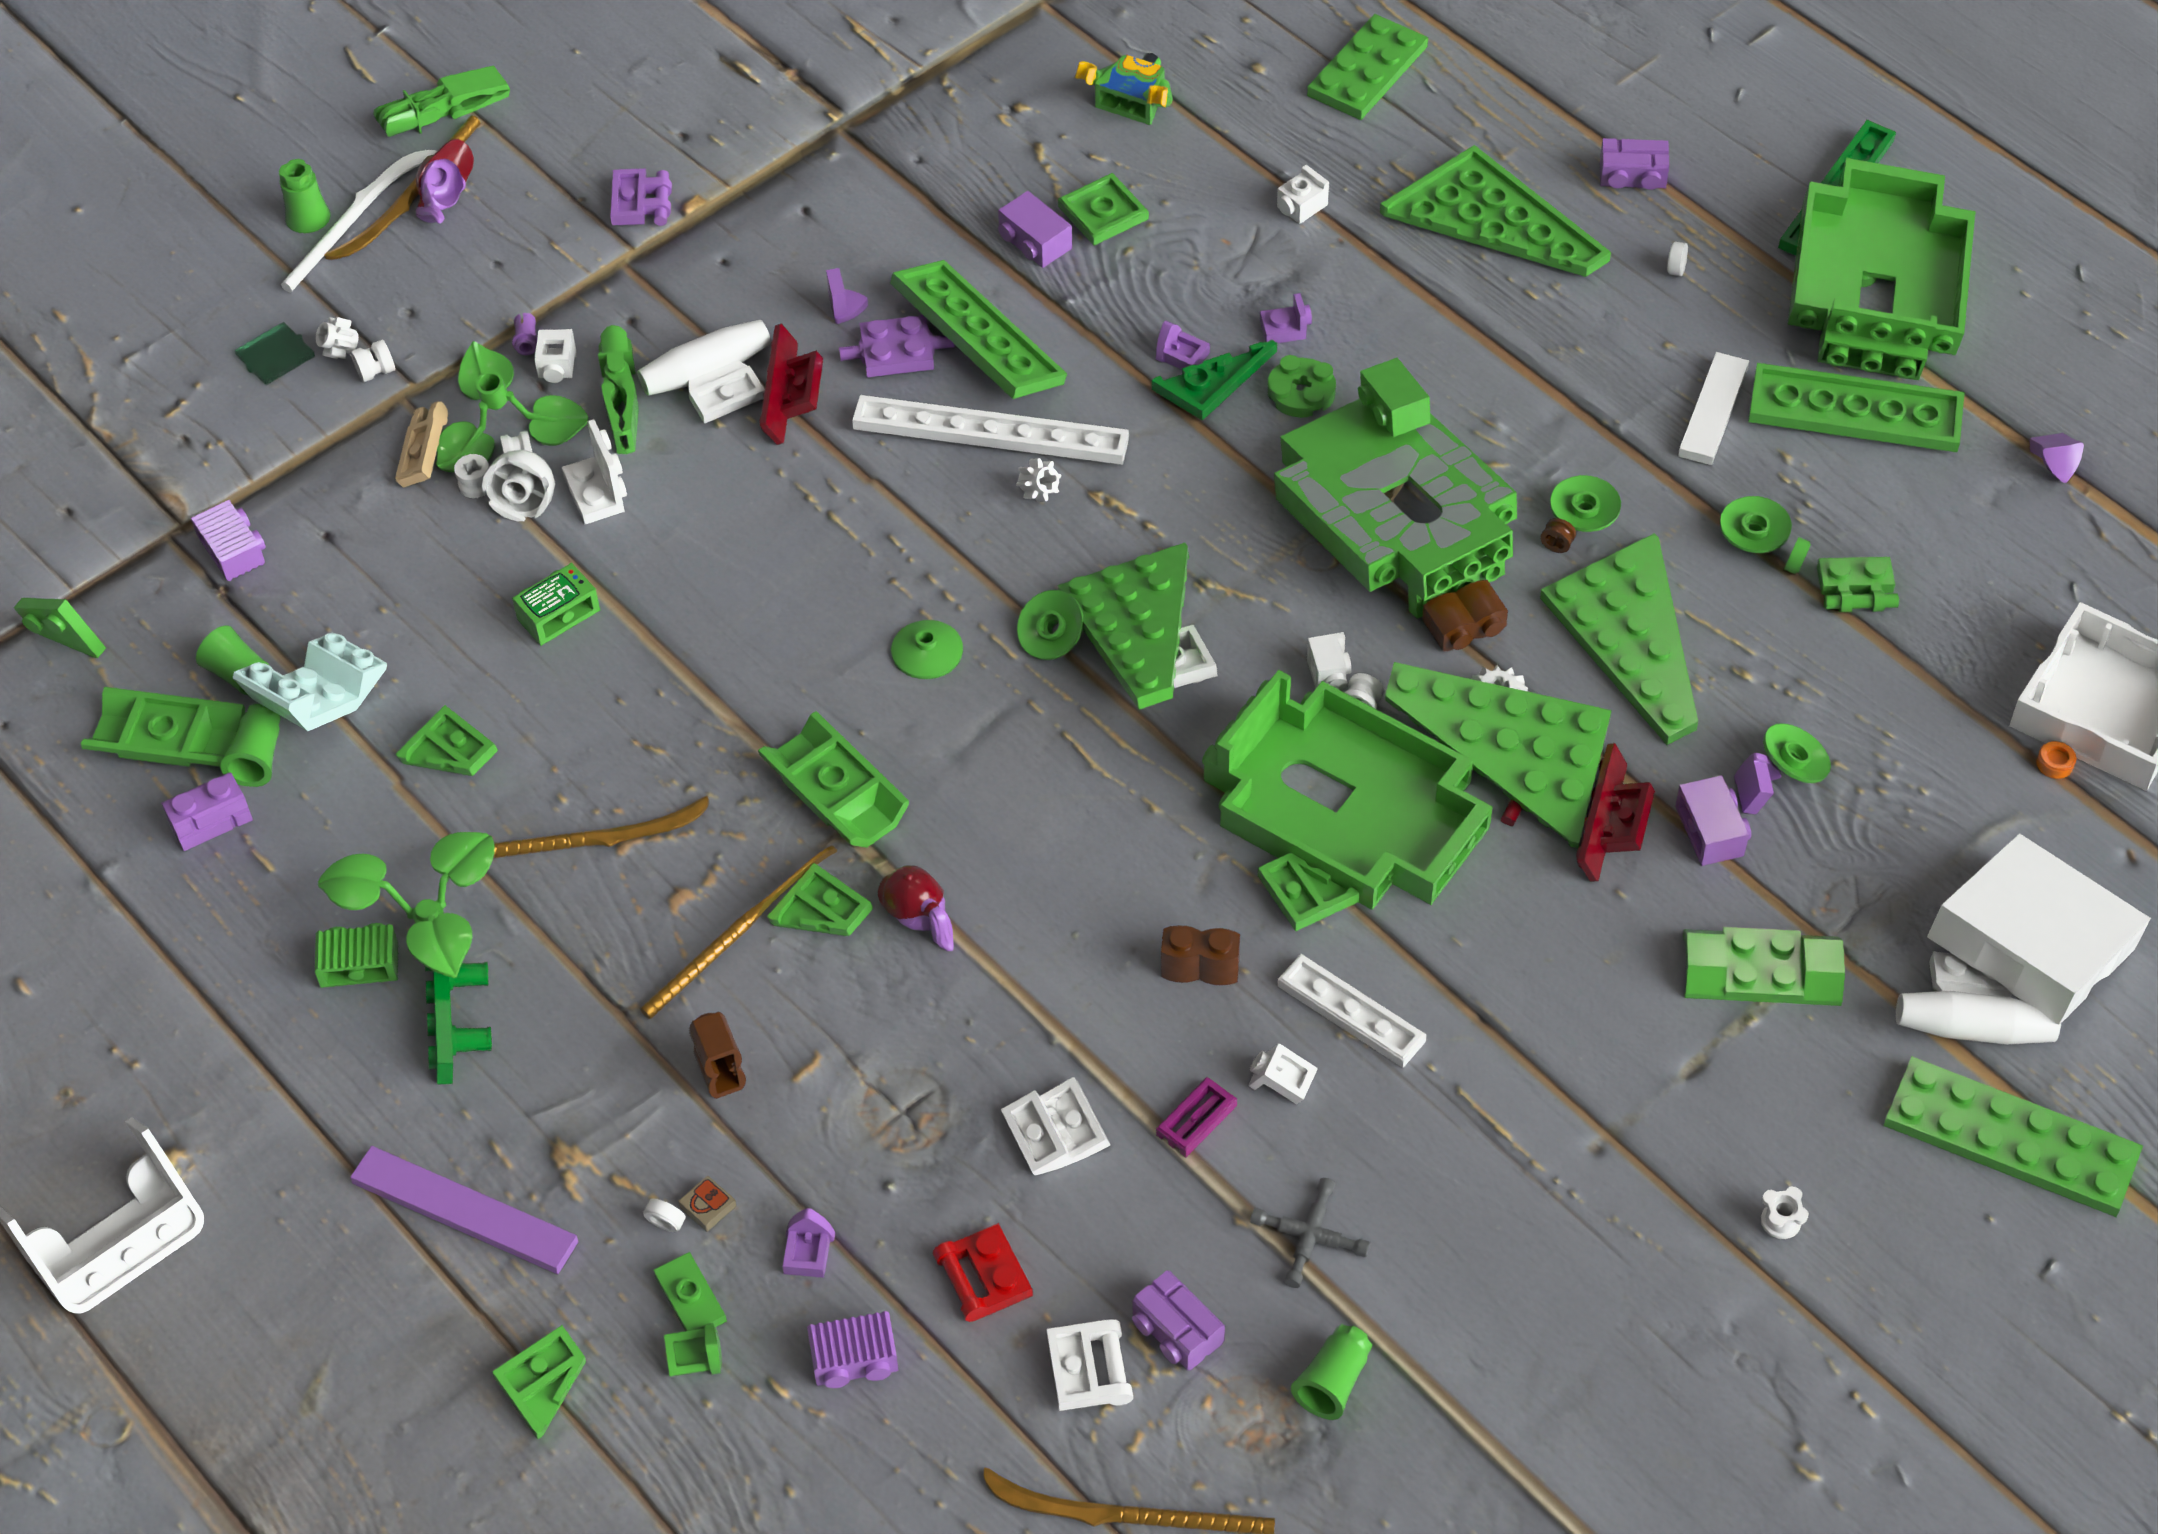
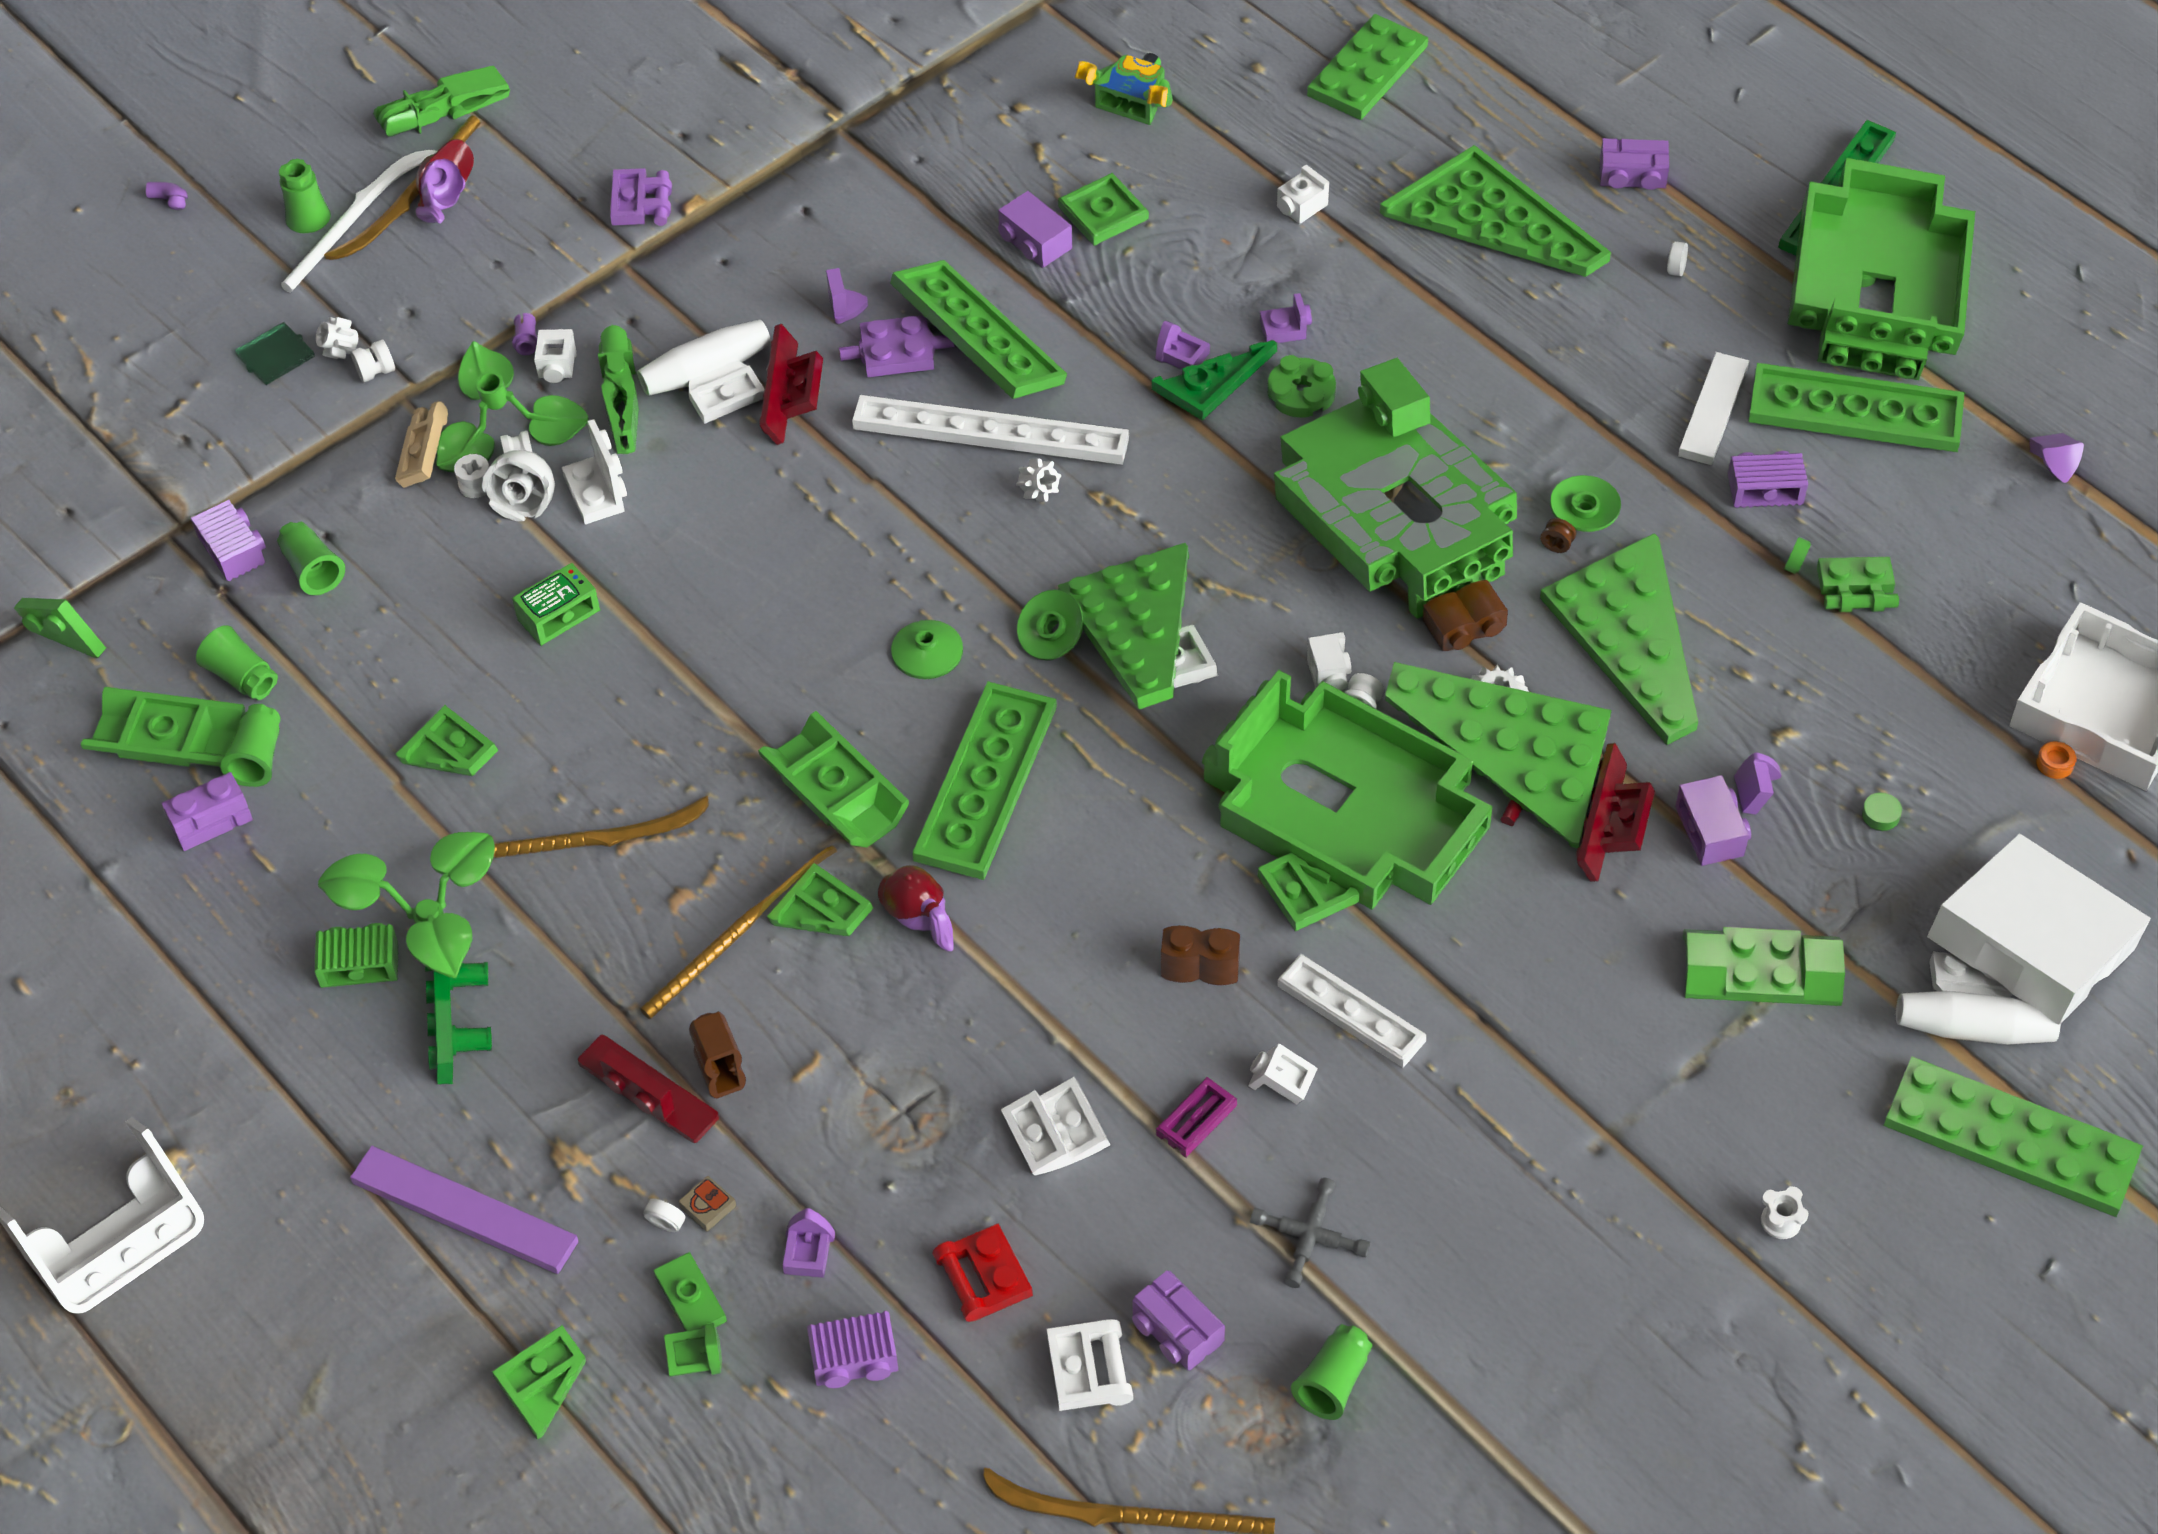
(169, 191): none -> medium lavender arm
(311, 560): none -> bright green plant
(327, 687): light aqua slope -> none
(648, 1088): none -> dark red bracket
(985, 780): none -> bright green plate
(1755, 524): bright green dish -> none
(1767, 479): none -> medium lavender brick
(1796, 753): bright green dish -> none
(1881, 811): none -> bright green tile

